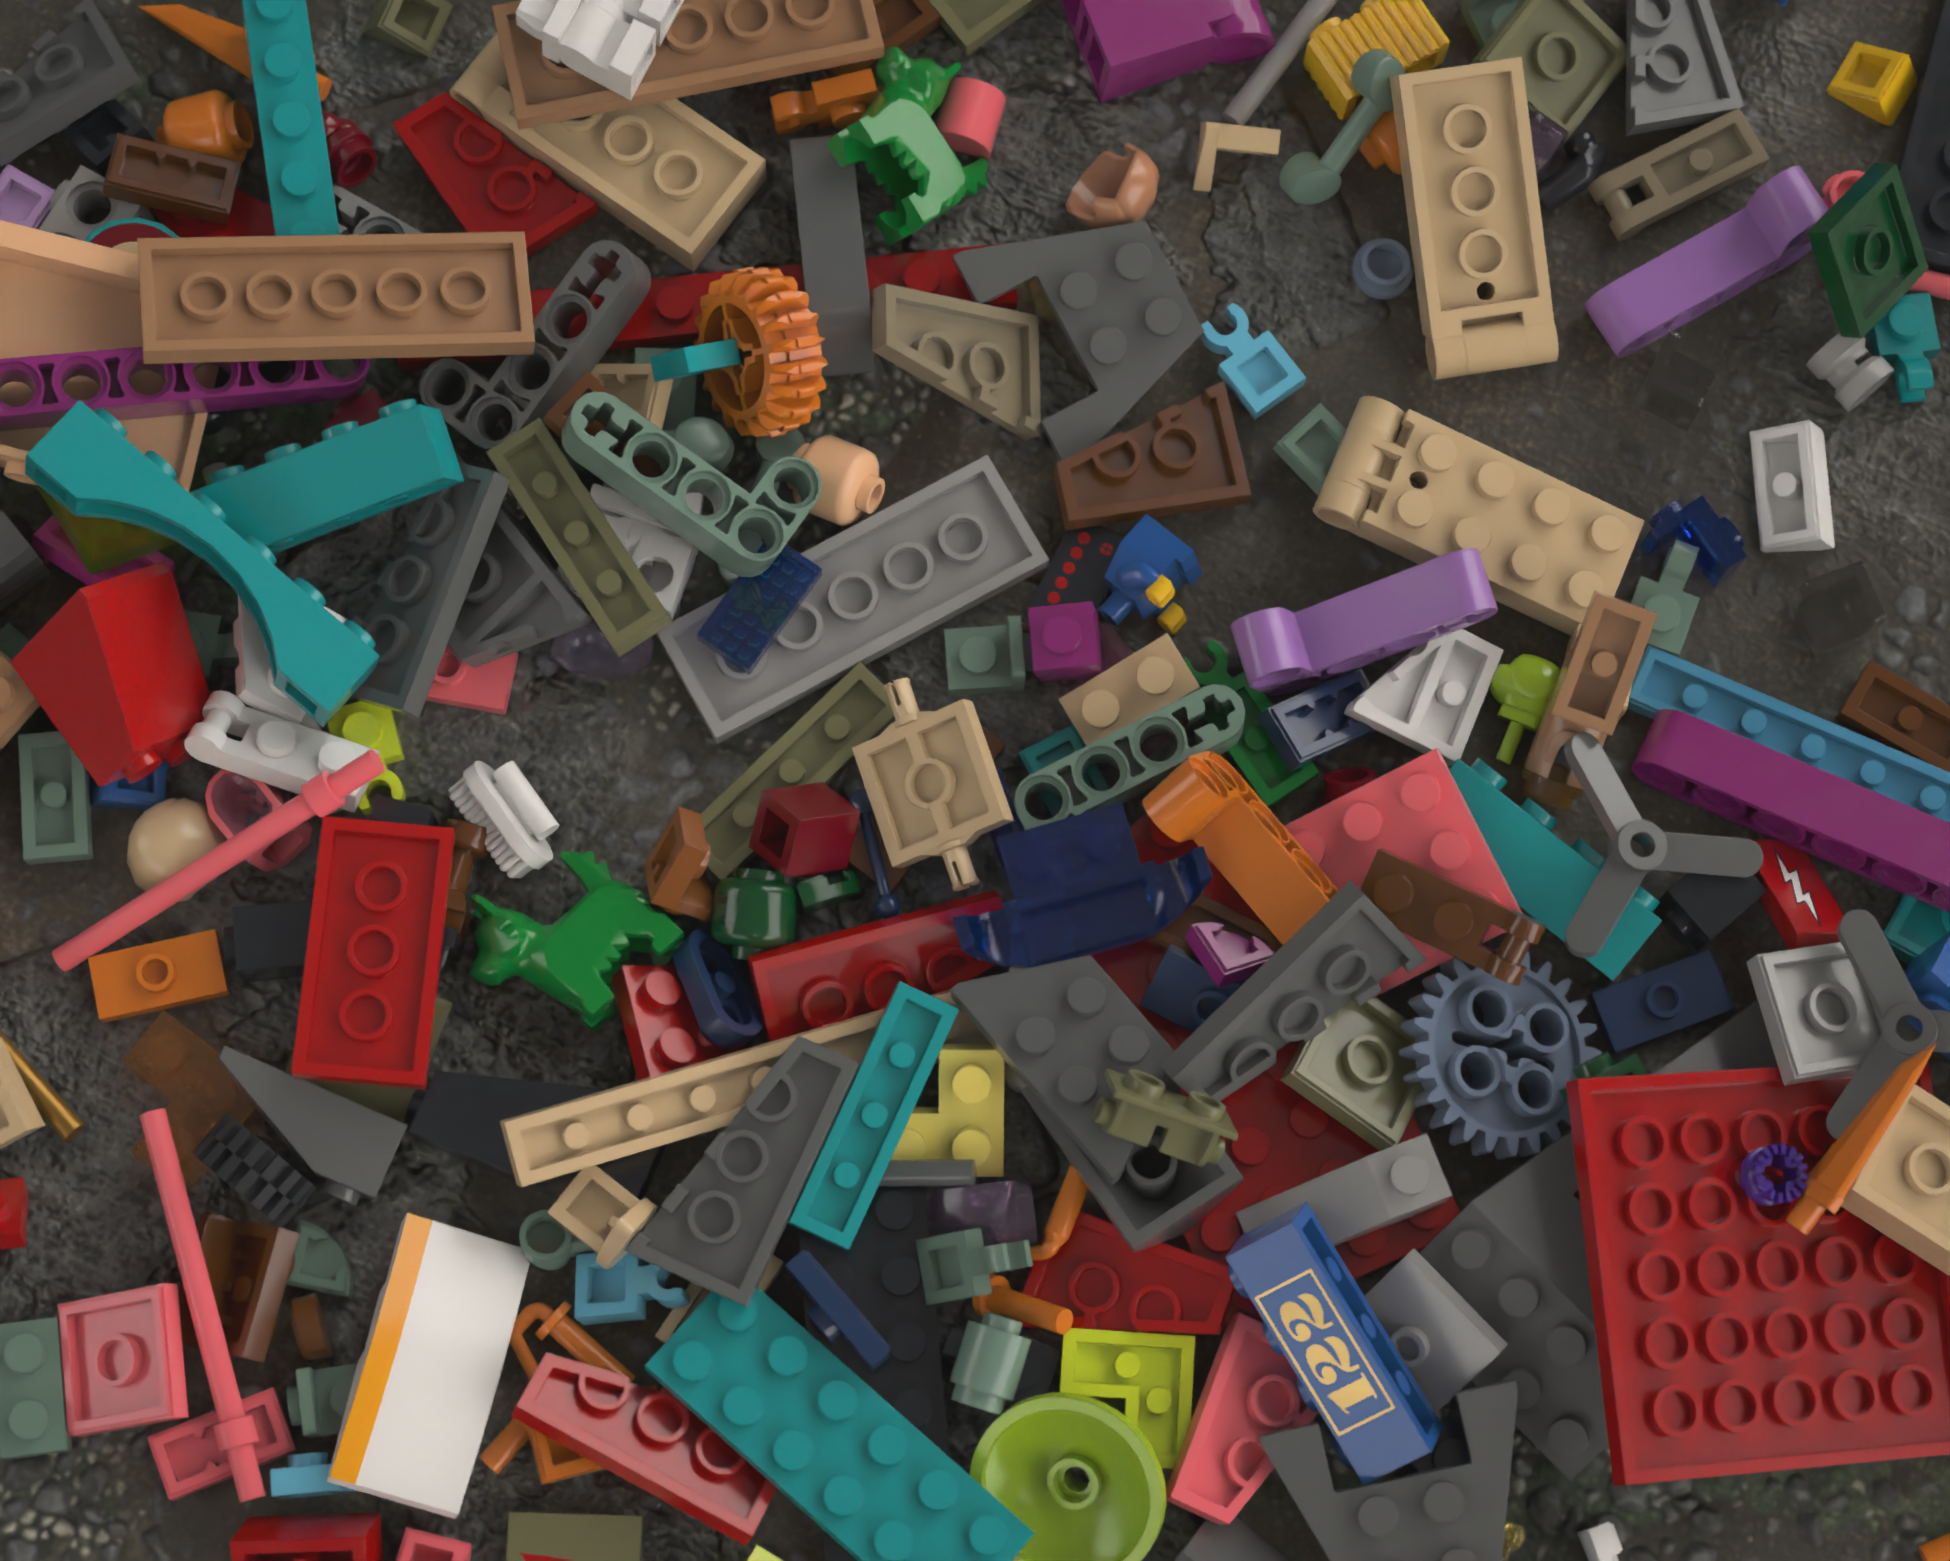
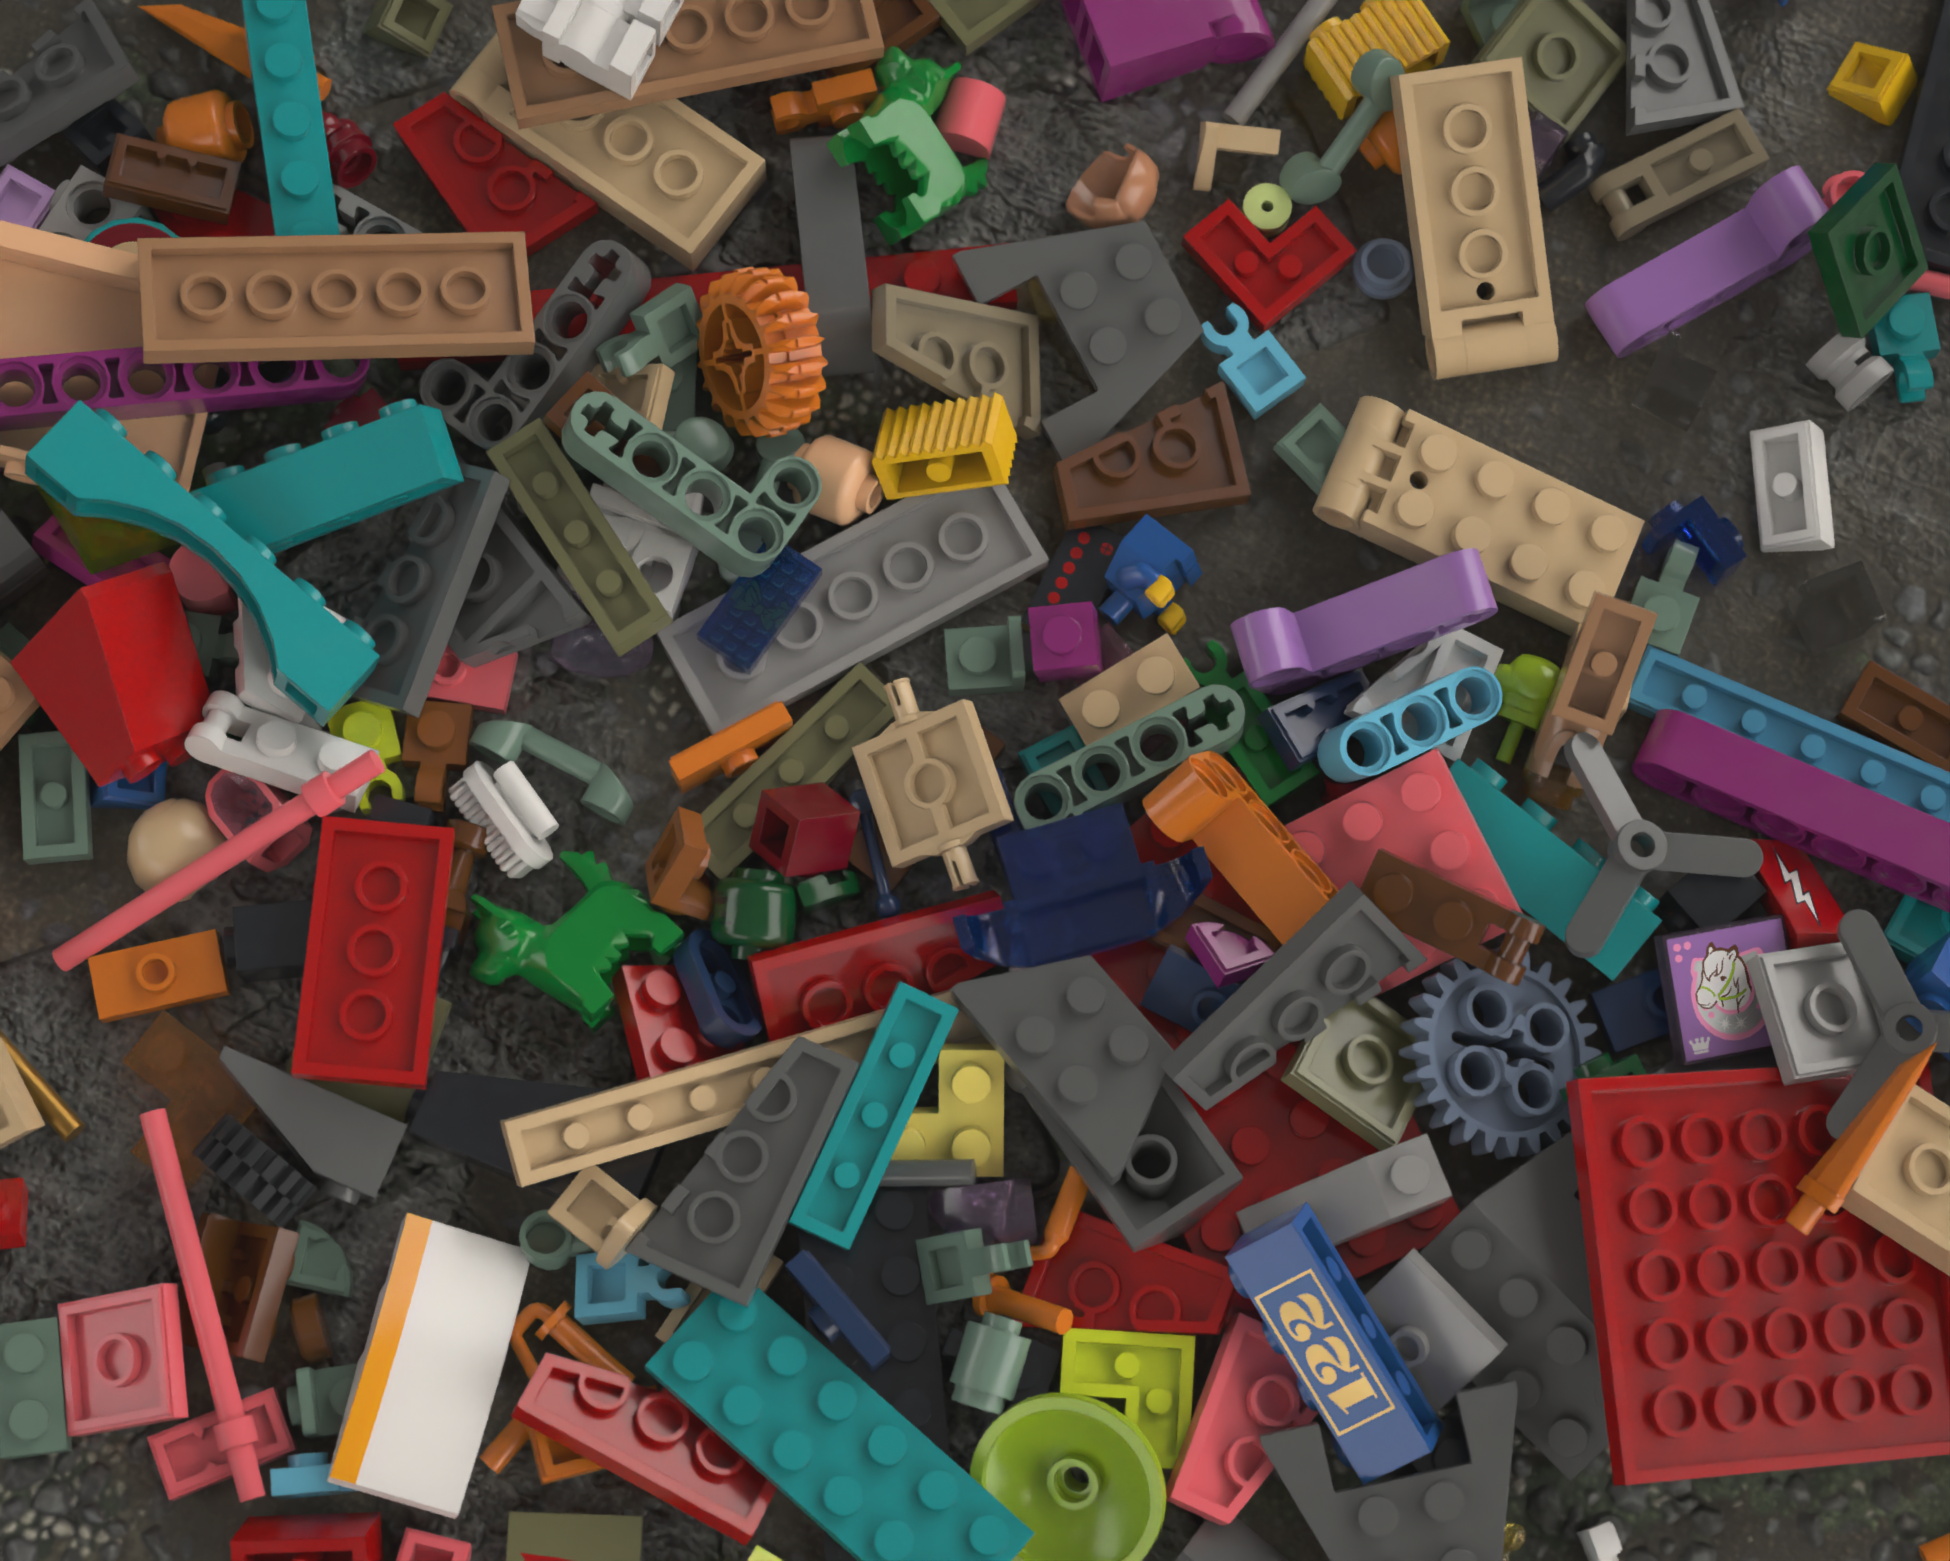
(200, 585): none -> coral brick
(437, 745): none -> dark orange plate
(506, 739): none -> sand green bar
(663, 333): none -> sand green plate
(695, 360): teal tile -> none
(730, 749): none -> orange plate
(944, 447): none -> yellow brick
(1189, 1122): olive hinge -> none
(1263, 275): none -> red plate
(1272, 198): none -> yellowish green piece
(1437, 719): none -> medium azure beam
(1710, 988): none -> tile
(1782, 1159): dark purple bush -> none

